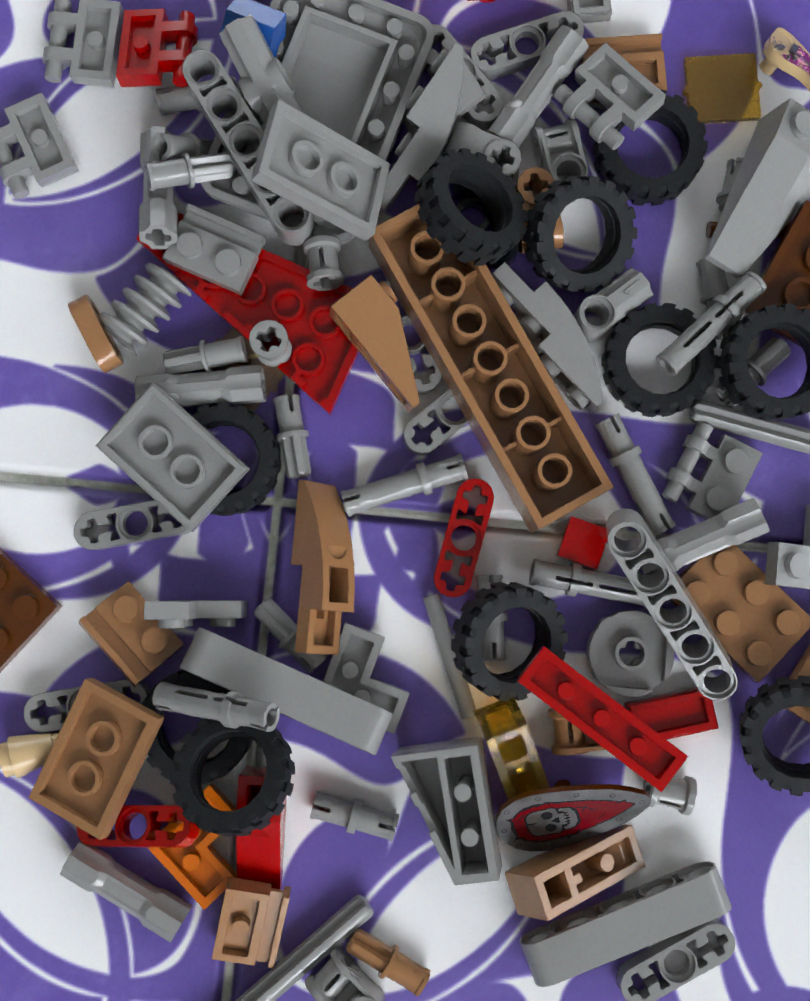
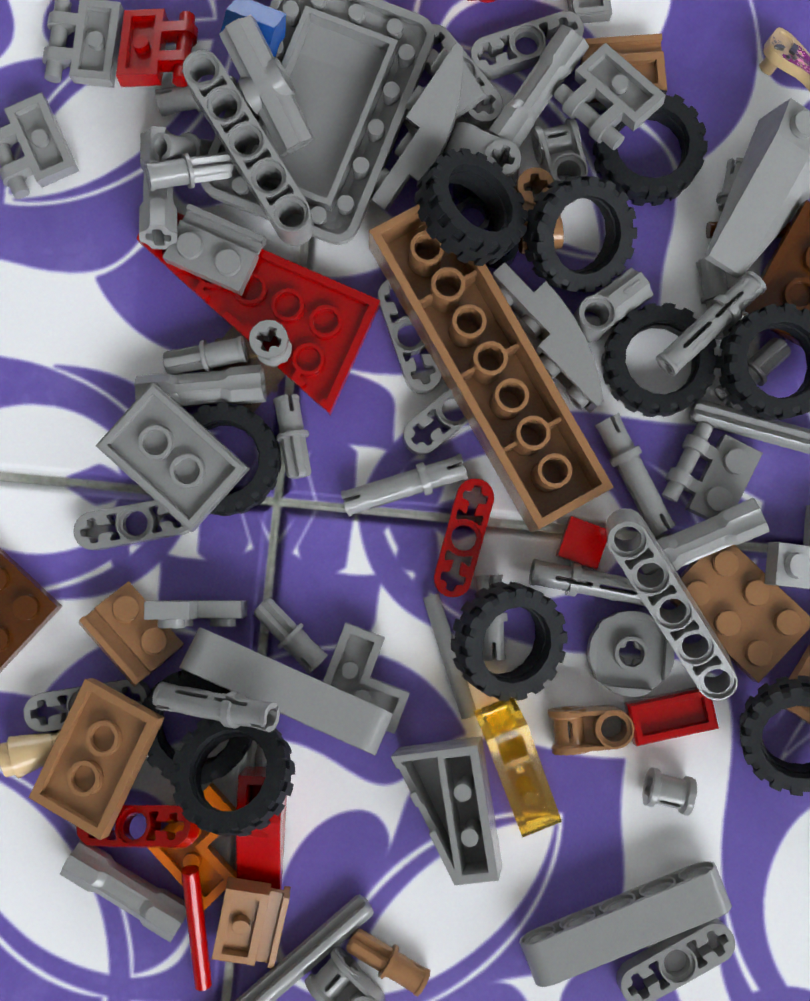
(94, 333): medium nougat beam -> none
(143, 306): light grey piece -> none
(196, 927): none -> red bar
(321, 171): light grey plate -> none
(326, 556): medium nougat slope -> none
(331, 247): light grey bush -> none
(354, 816): light grey pin -> none
(376, 330): medium nougat slope -> none
(566, 814): shield -> none
(573, 873): medium nougat slope -> none
(602, 718): red plate -> none
(723, 87): clear yellow piece -> none

